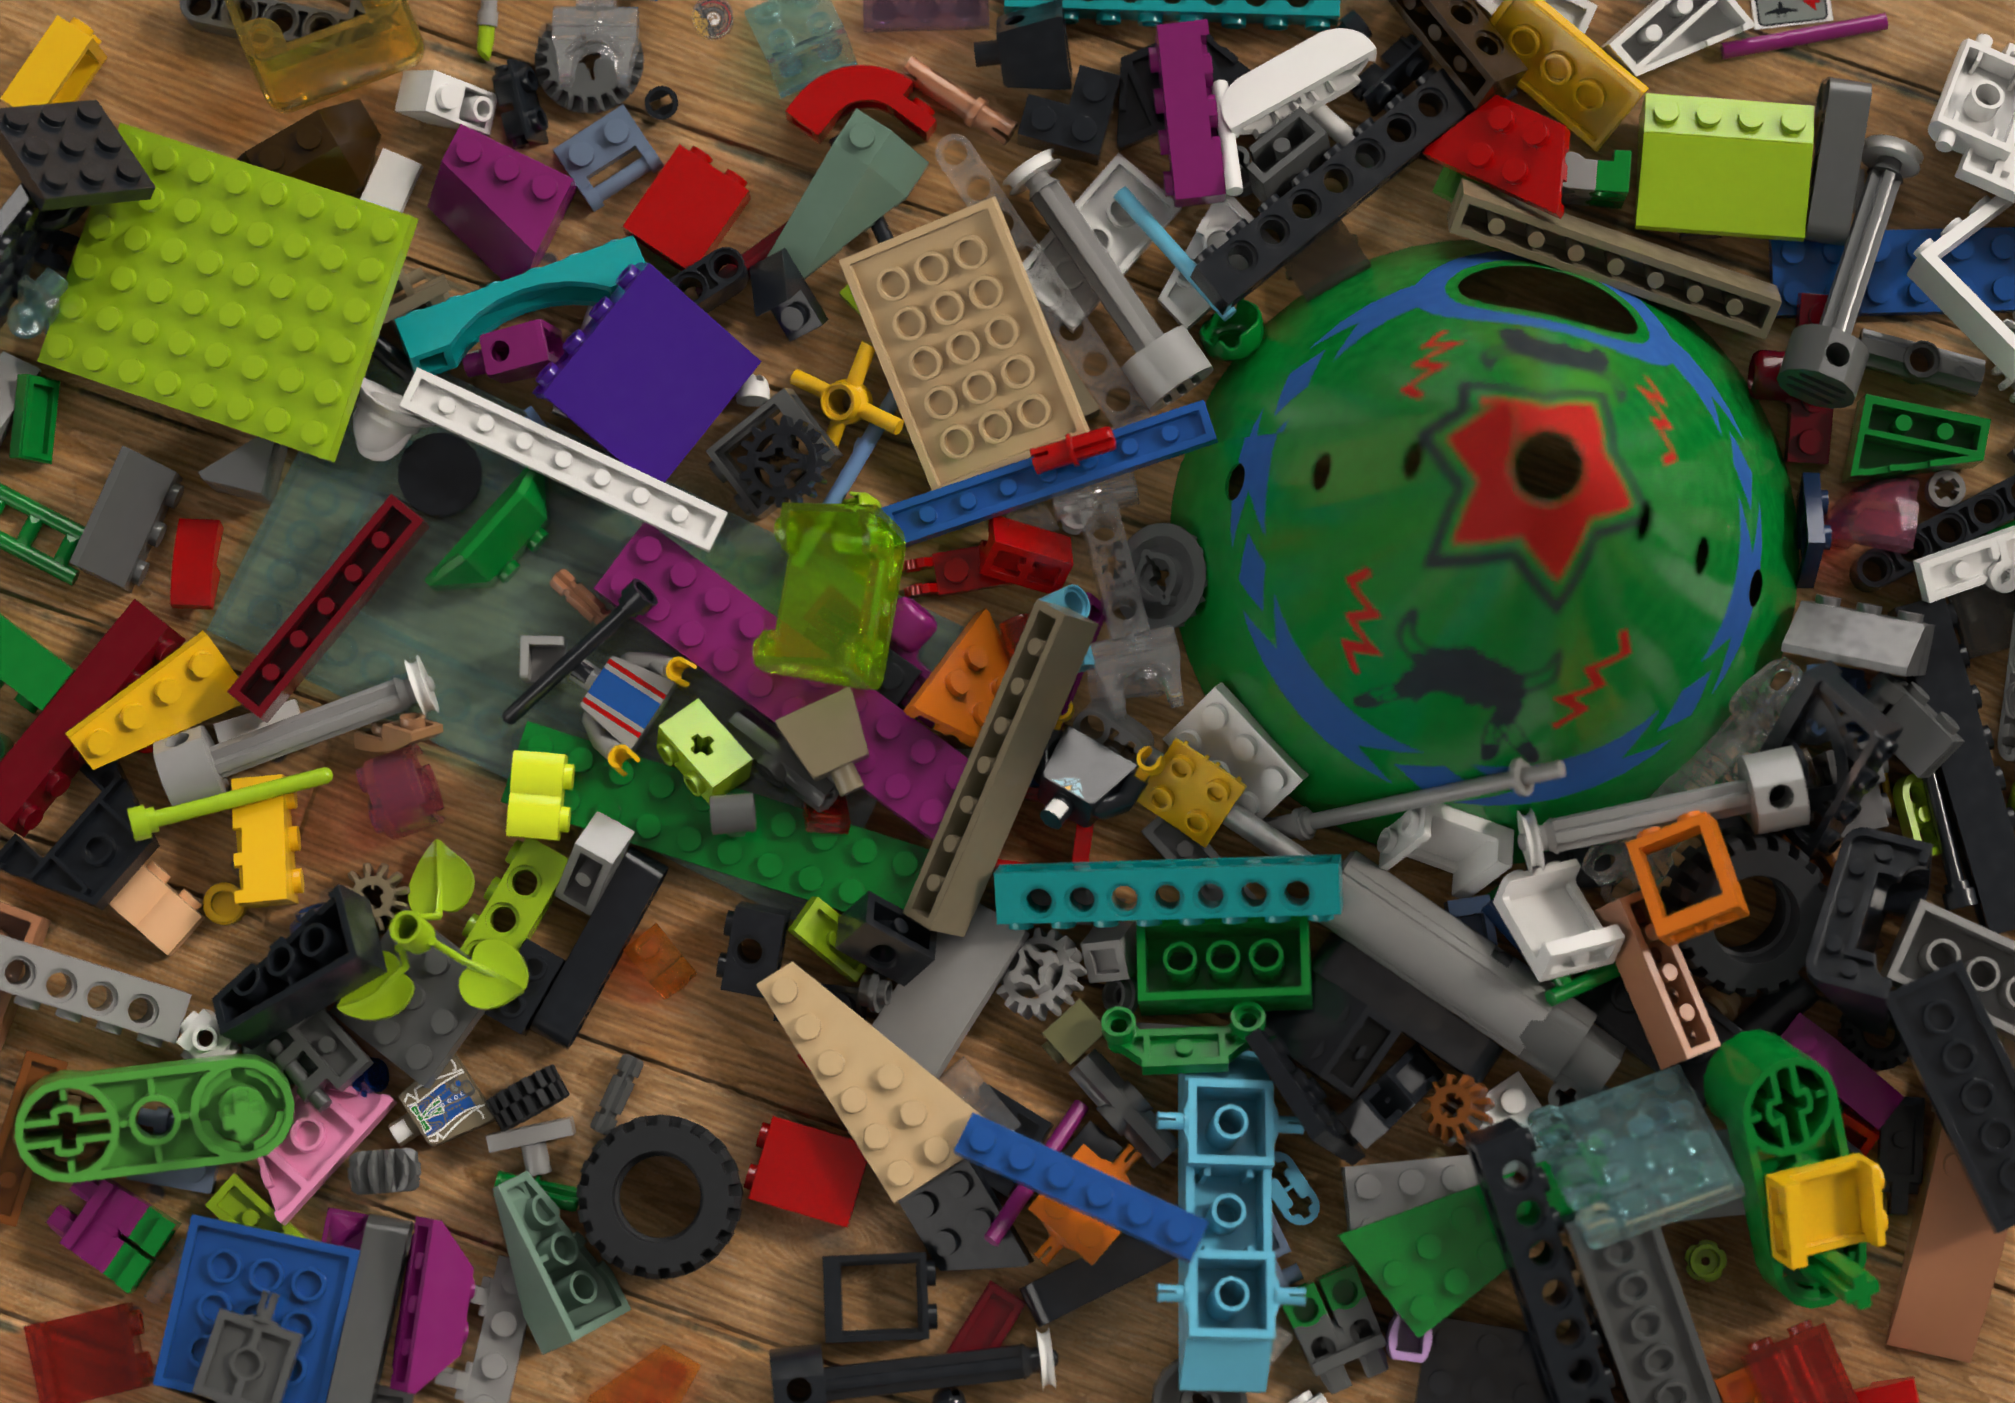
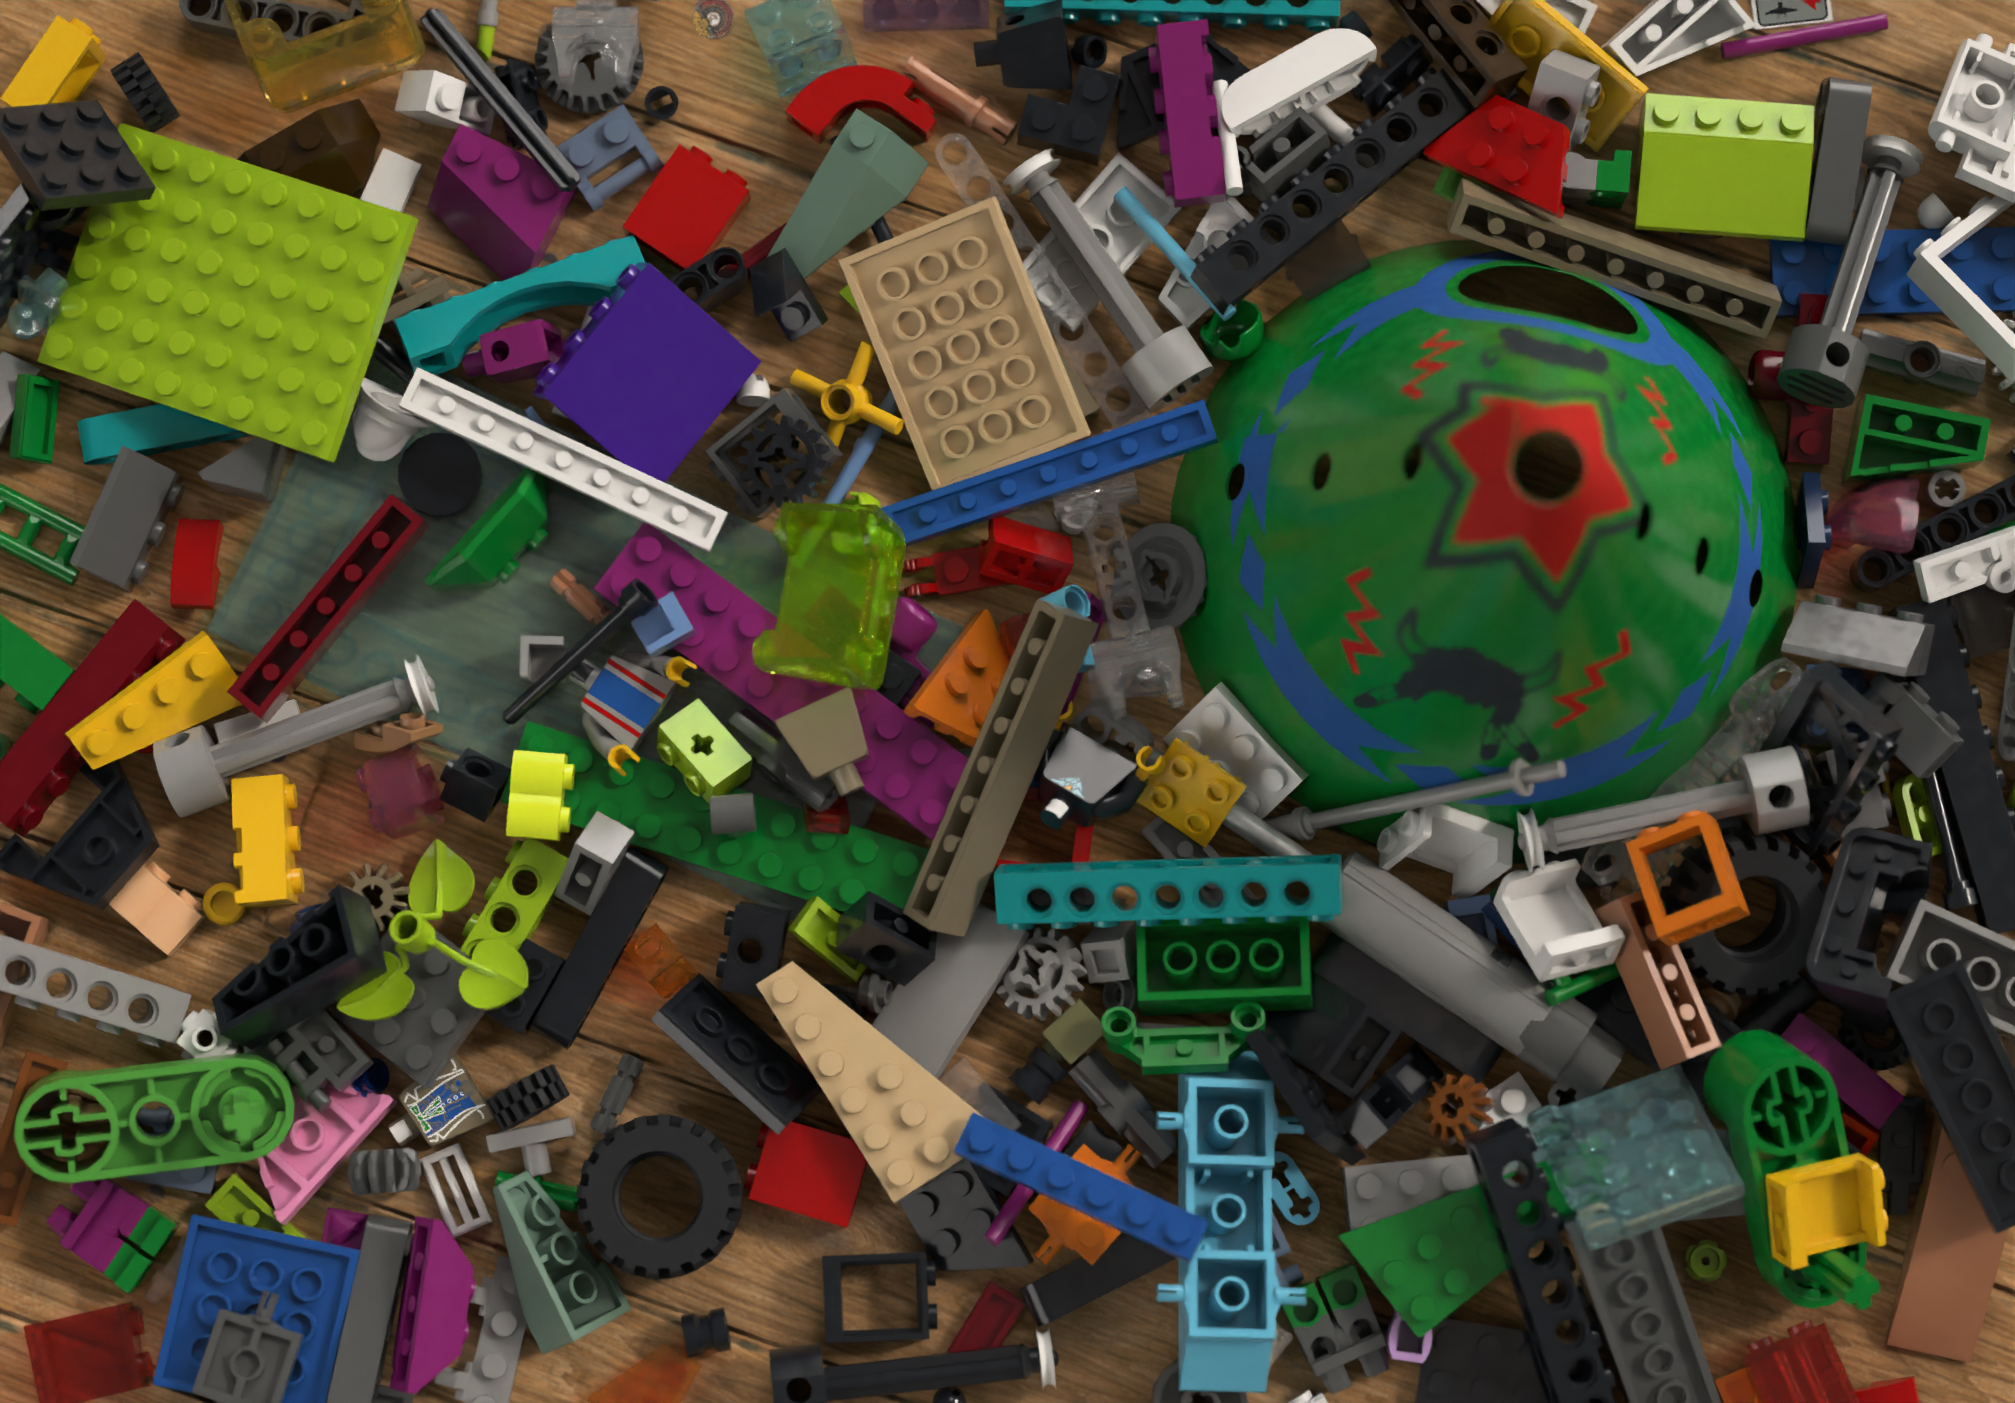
(145, 92): none -> black tyre
(147, 821): lime piece -> none
(148, 432): none -> teal beam
(442, 1157): none -> white tile
(474, 783): none -> black brick
(500, 100): none -> black axle
(663, 626): none -> medium blue panel
(706, 1332): none -> black wheel
(737, 1053): none -> black tile
(1037, 1075): none -> black wheel
(1073, 449): red axle -> none
(1093, 44): none -> black hinge
(1572, 80): none -> light grey brick
(1934, 213): none -> white hinge

